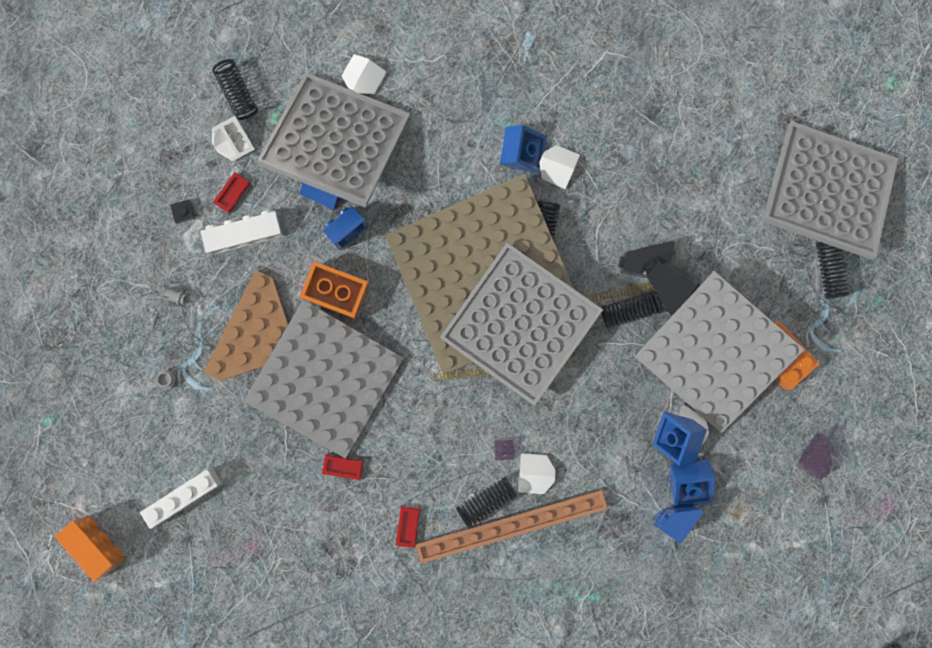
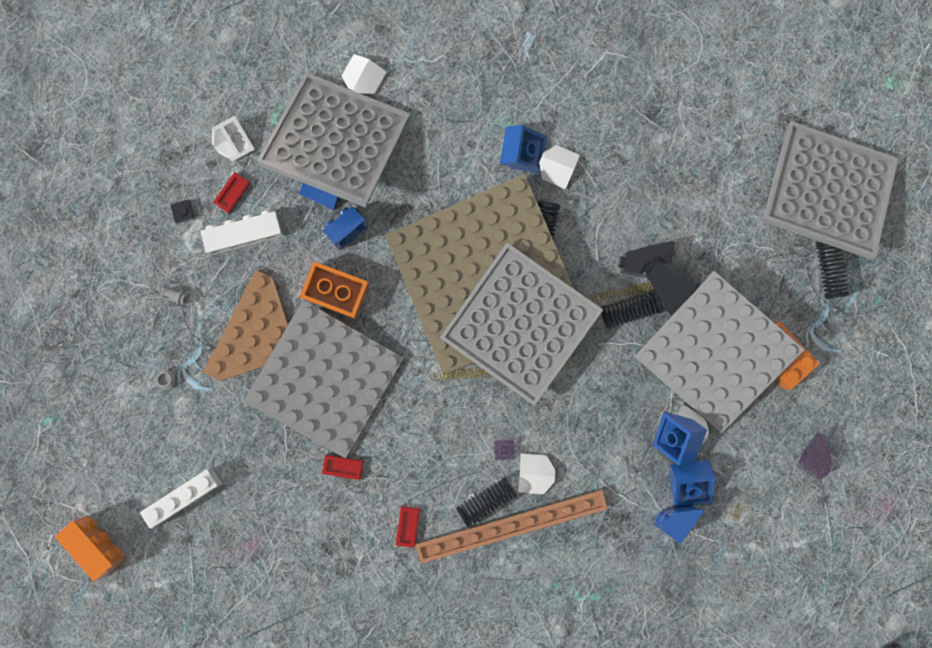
(249, 107): black piece -> none

